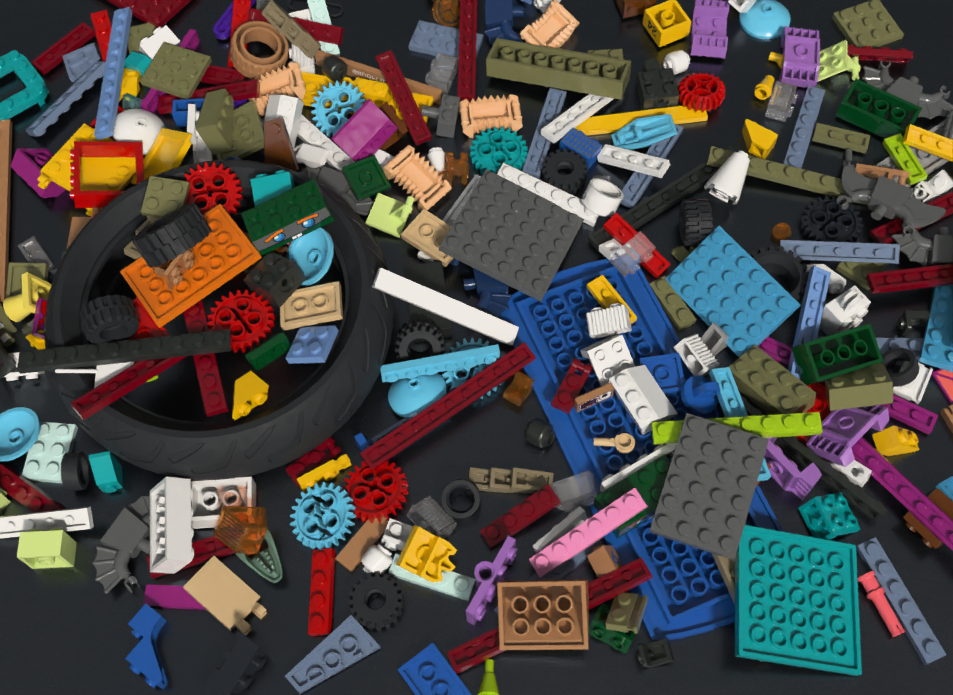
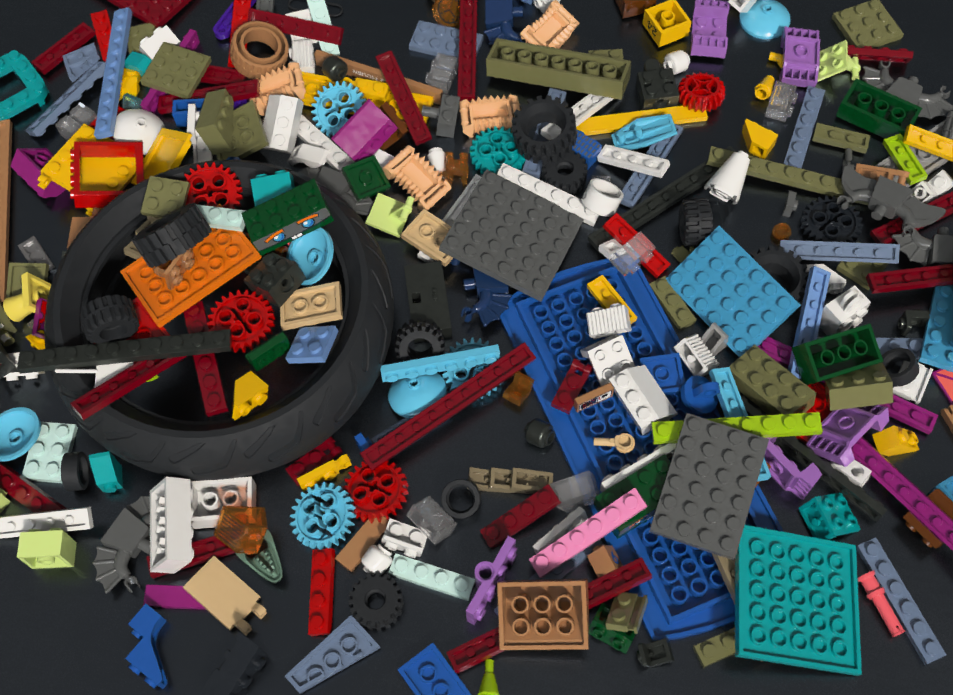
(78, 116): none -> clear piece
(223, 217): none -> light aqua plate
(278, 145): reddish brown wing -> none
(291, 29): dark tan slope -> none
(426, 555): yellow plate -> none
(445, 306): white tile -> none
(539, 112): none -> black tyre
(716, 648): none -> olive plate
(790, 204): none -> dark grey plate

